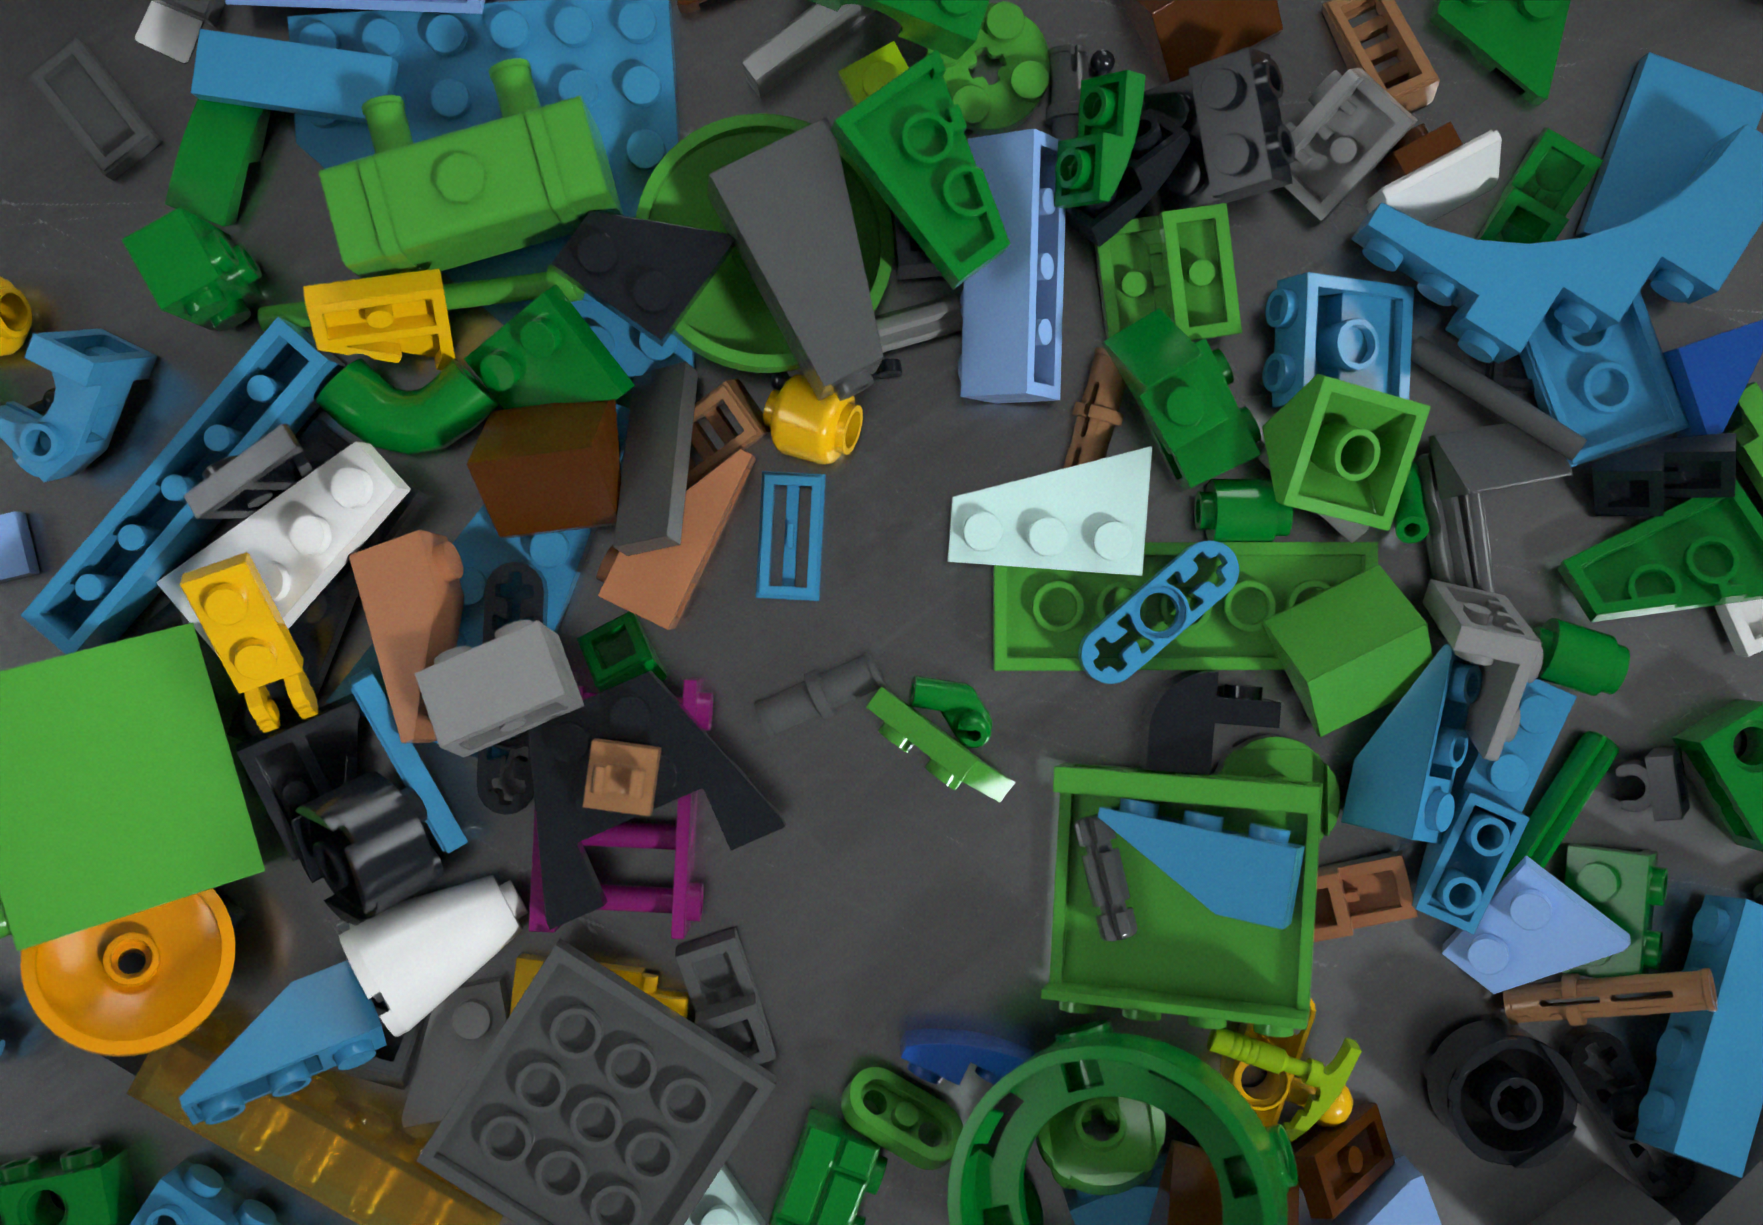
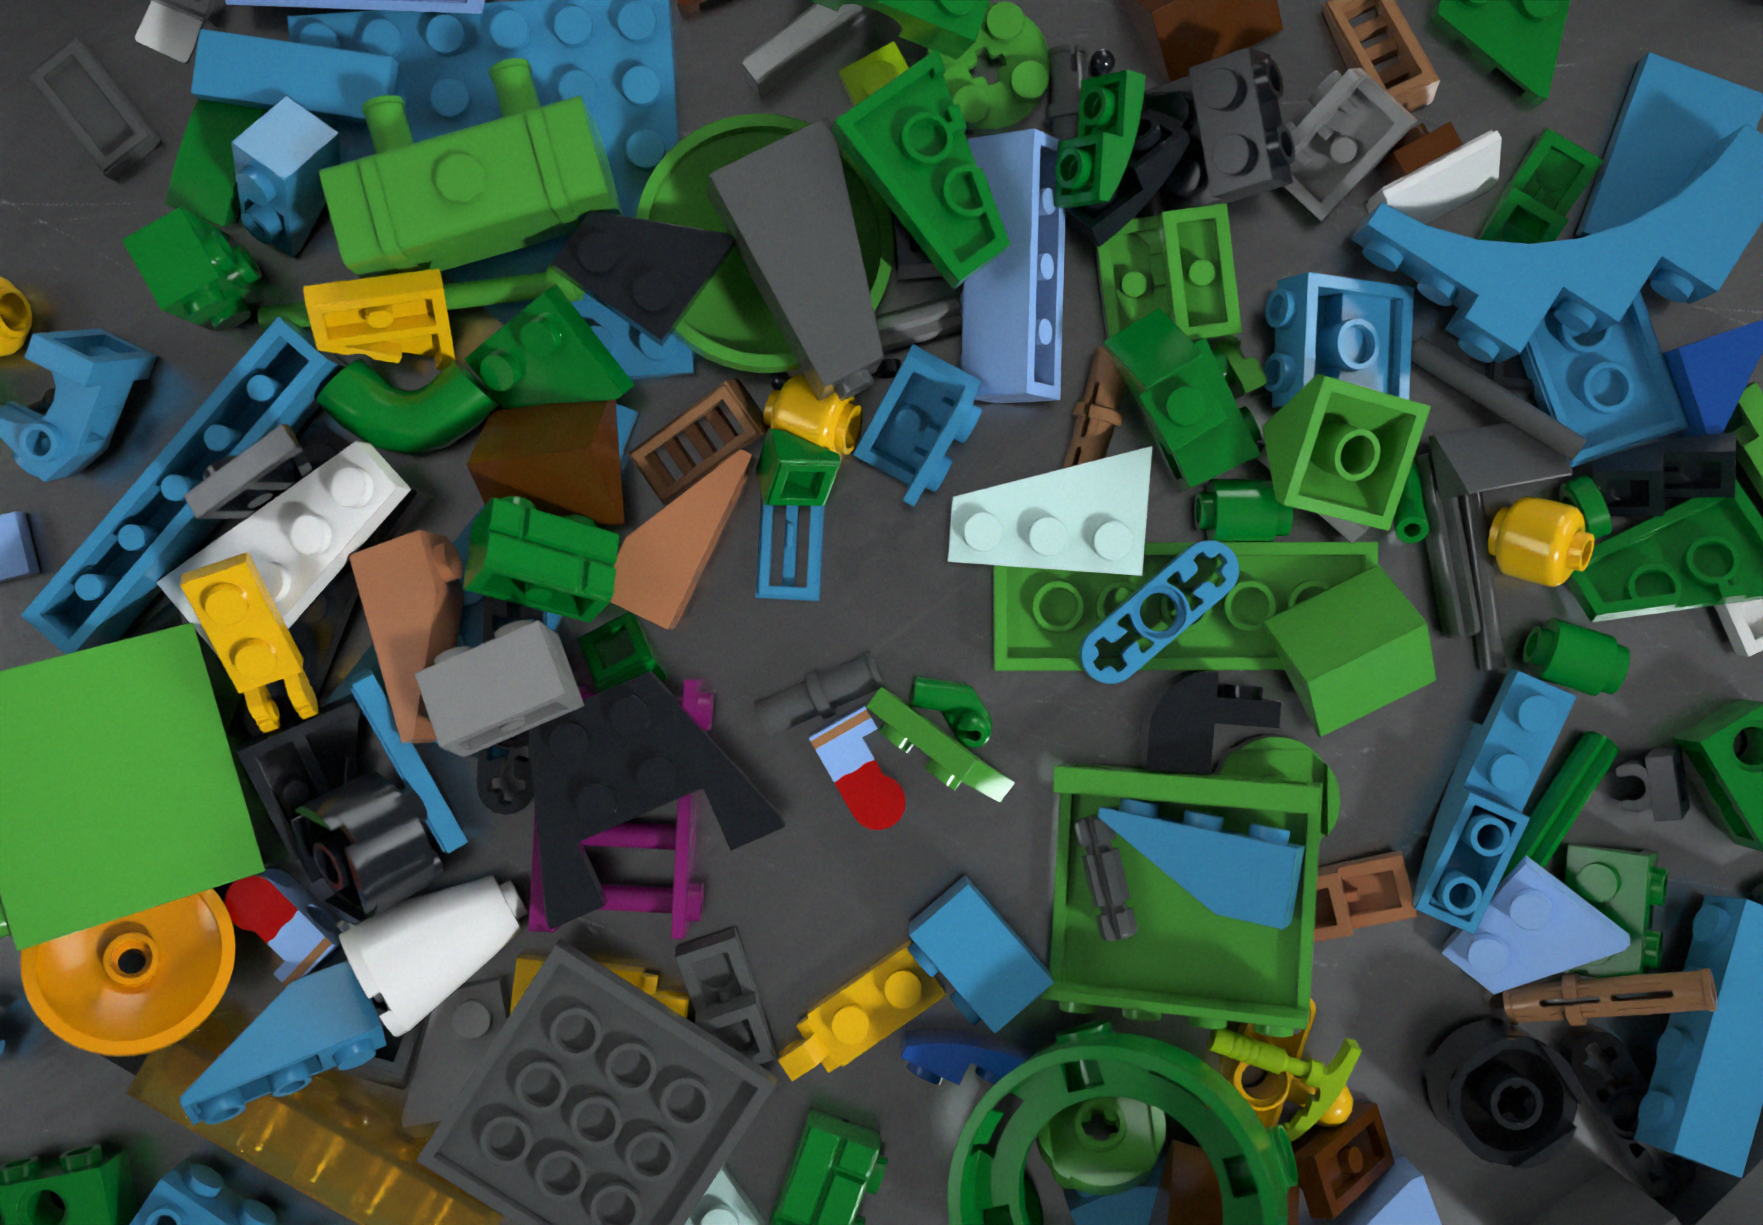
(279, 174): none -> dark azure slope
(287, 920): none -> leg
(541, 559): none -> green brick
(622, 777): medium nougat tile -> none
(656, 460): dark grey tile -> none
(795, 470): none -> green slope
(861, 1013): none -> yellow hinge
(868, 791): none -> leg
(902, 1113): bright green plate -> none
(918, 420): none -> dark azure bracket
(977, 955): none -> dark azure brick
(1246, 372): none -> bright green tile
(1410, 763): dark azure slope -> none
(1493, 634): light grey bracket -> none
(1540, 541): none -> yellow head
(1588, 499): none -> green tile

